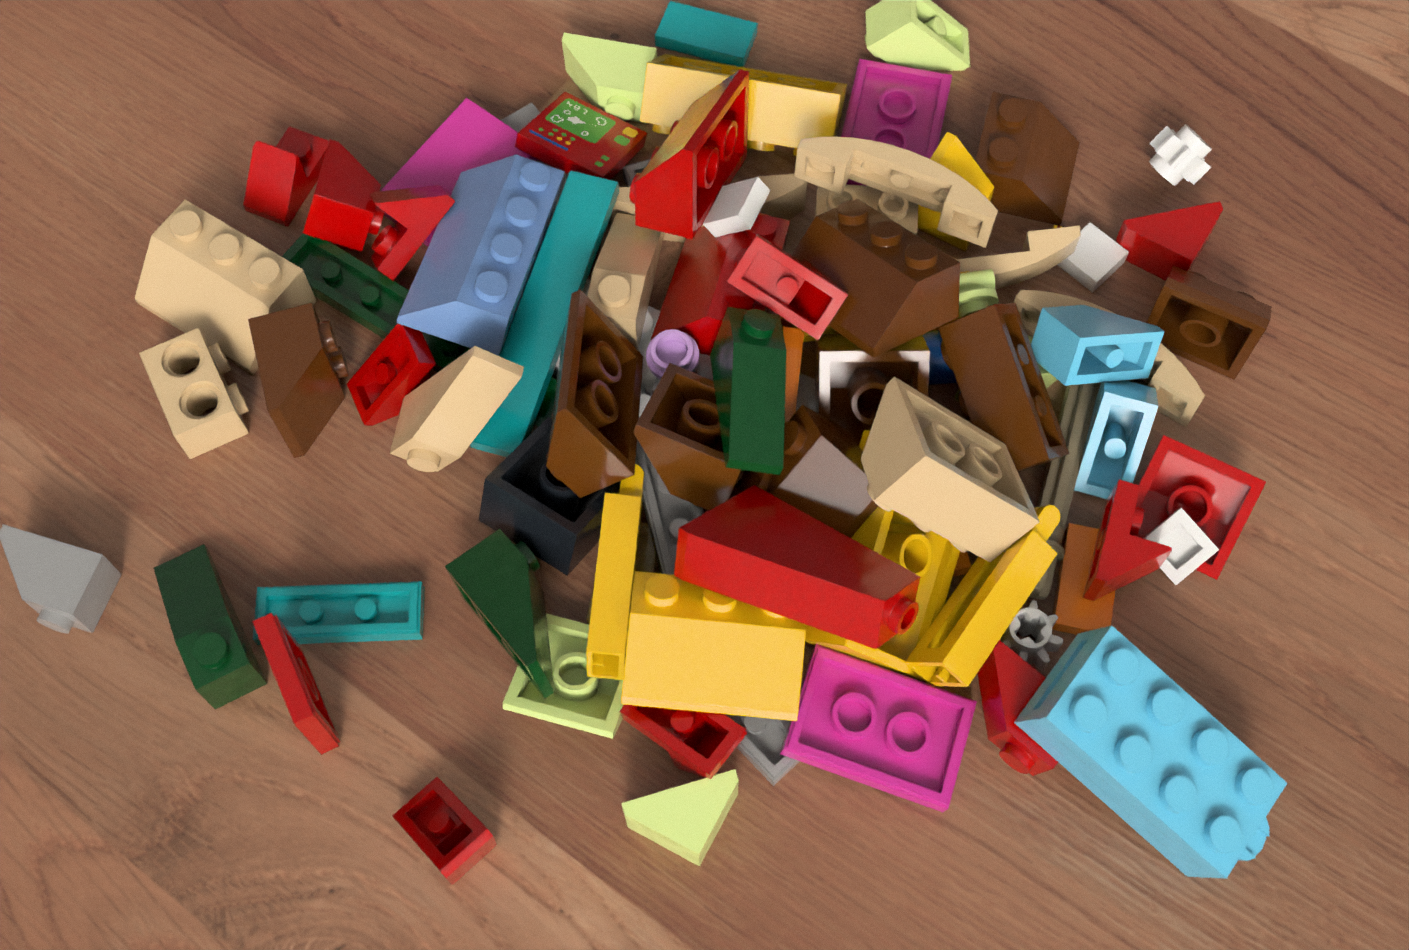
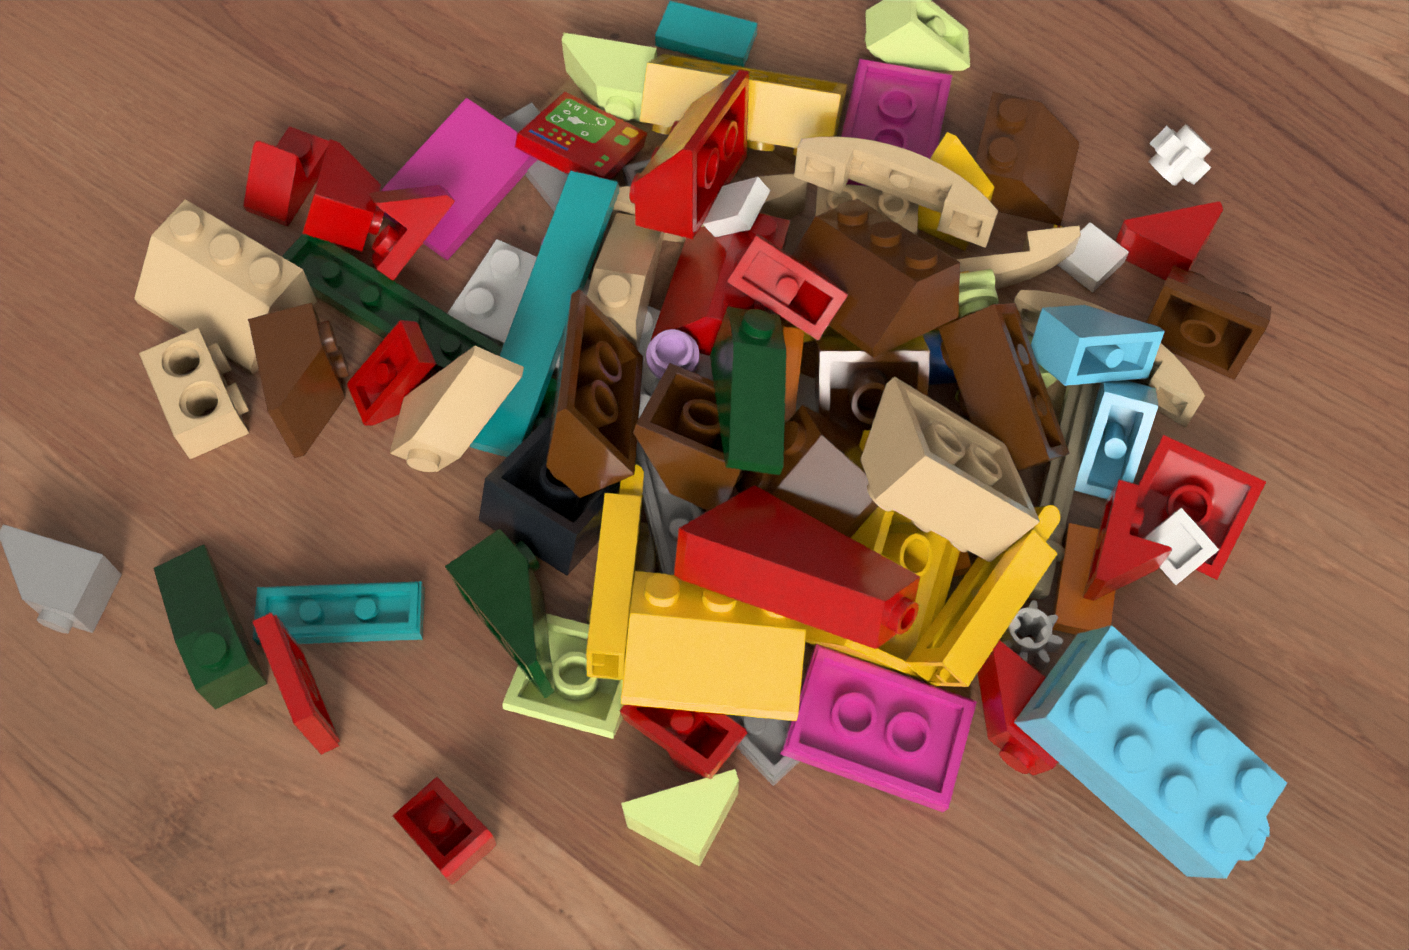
(483, 253): medium blue slope -> none

